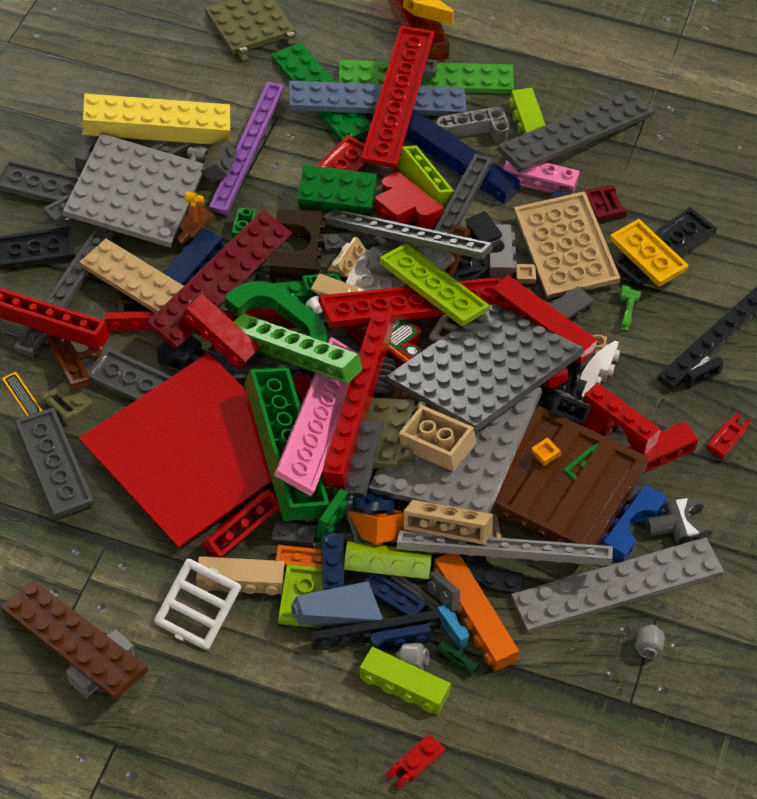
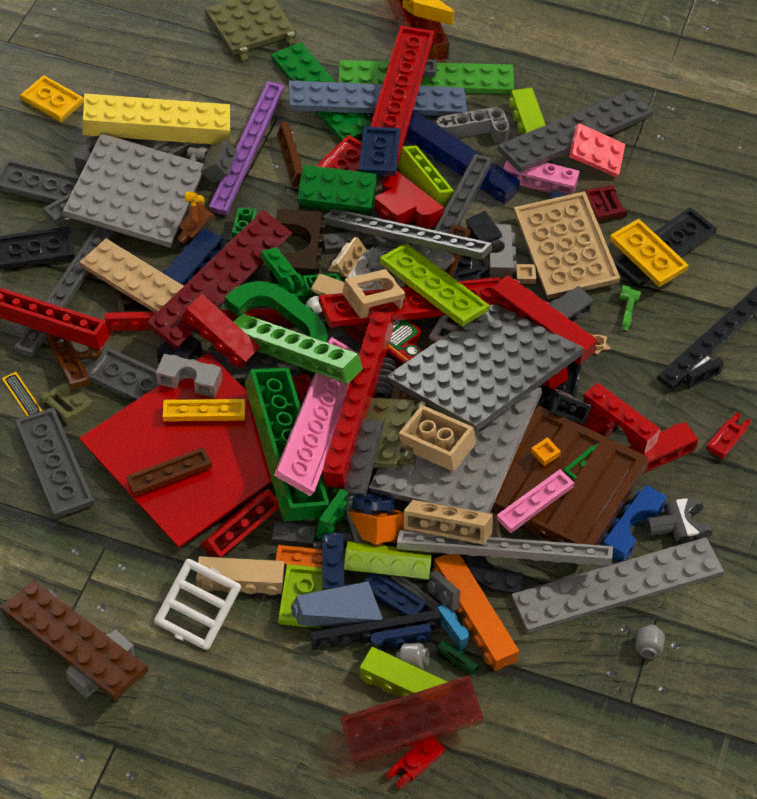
(52, 98): none -> yellow tile
(169, 471): none -> reddish brown plate
(174, 369): none -> light grey arch
(204, 410): none -> yellow plate
(281, 268): none -> green hinge
(289, 153): none -> reddish brown plate
(361, 302): none -> tan panel
(379, 150): none -> dark blue plate
(412, 720): none -> clear red brick
(535, 501): none -> bright pink plate
(597, 150): none -> coral plate
(599, 368): white slope -> none

